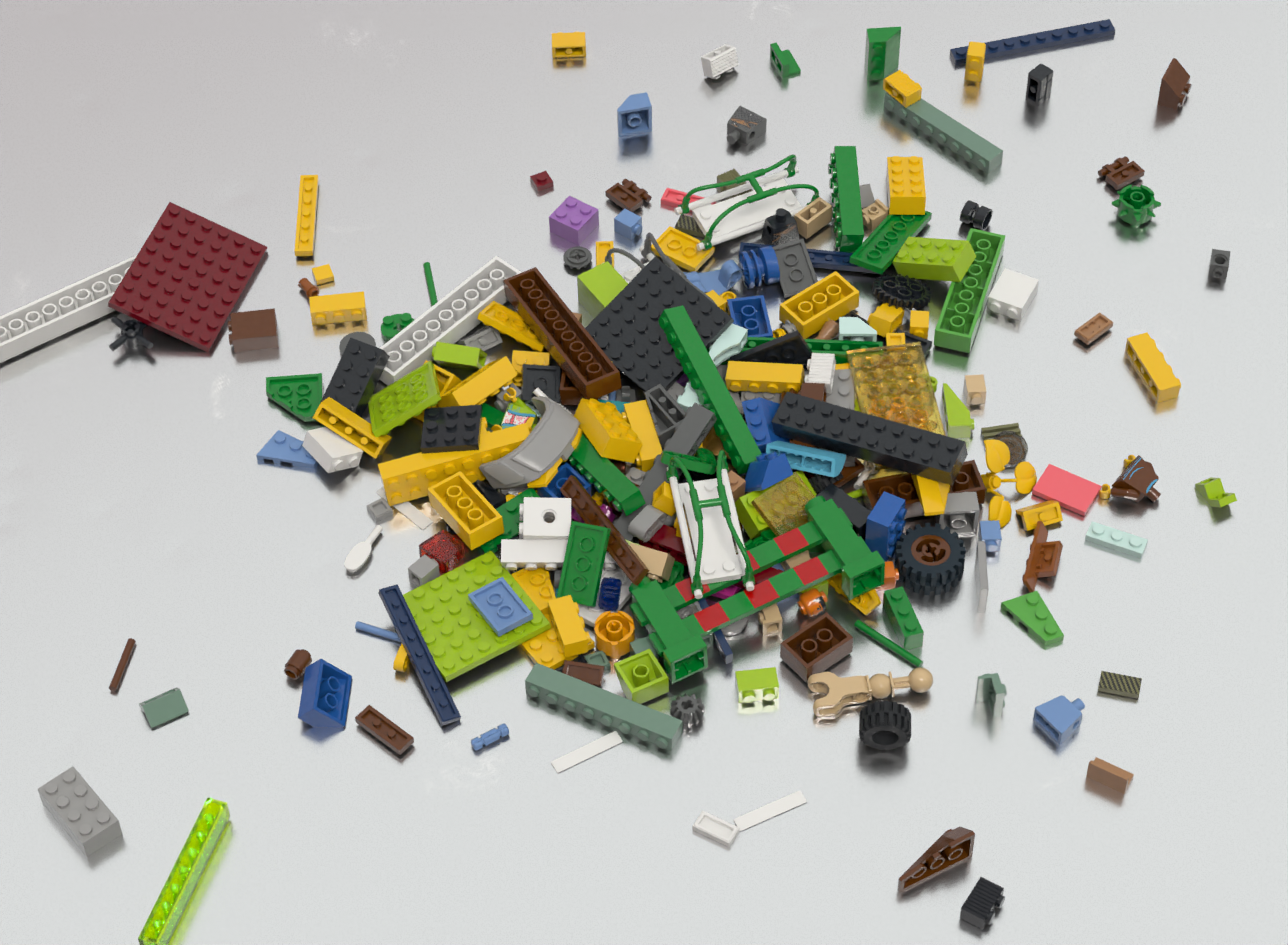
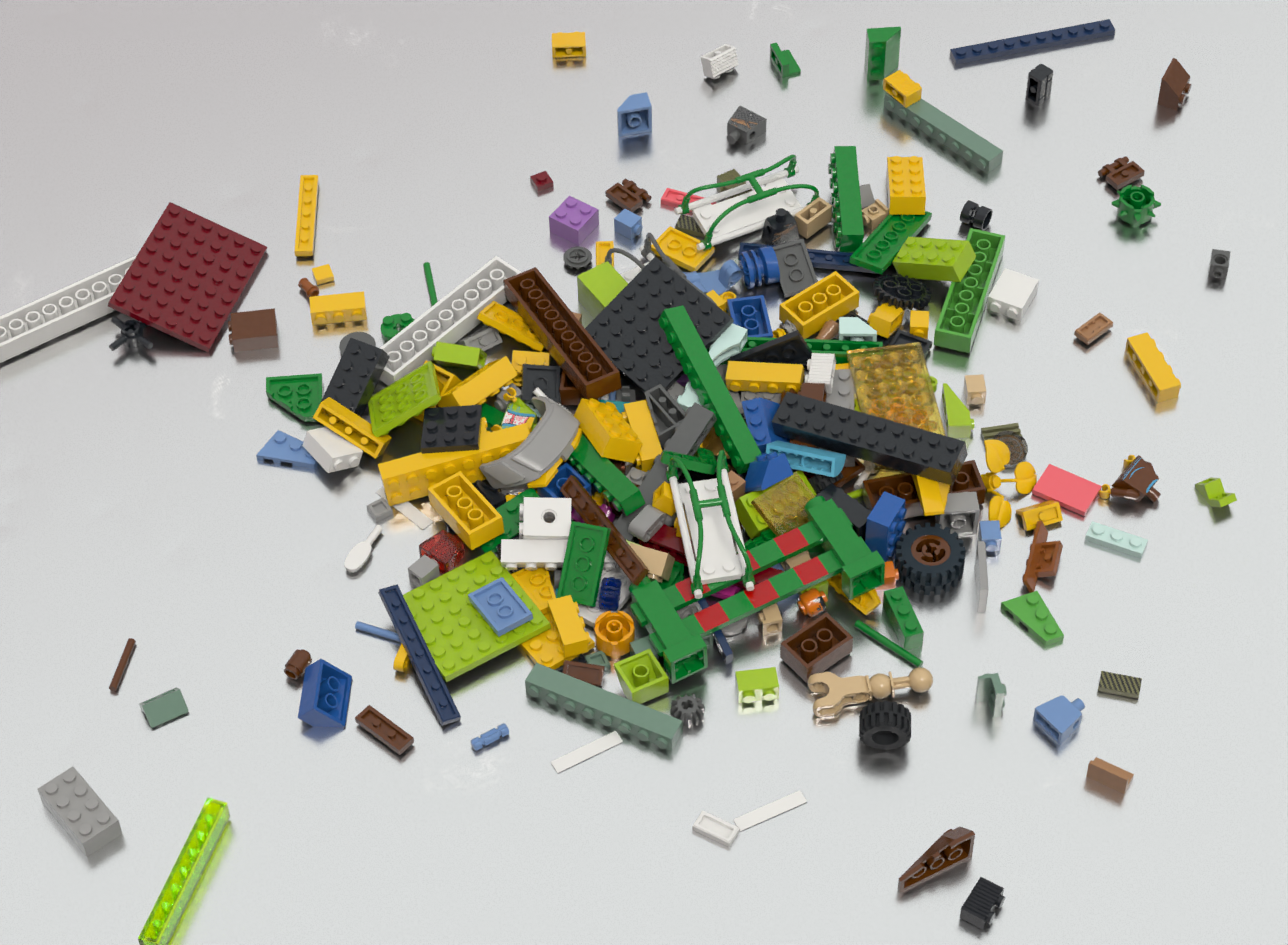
(895, 339): yellow plate -> none
(975, 61): yellow brick -> none

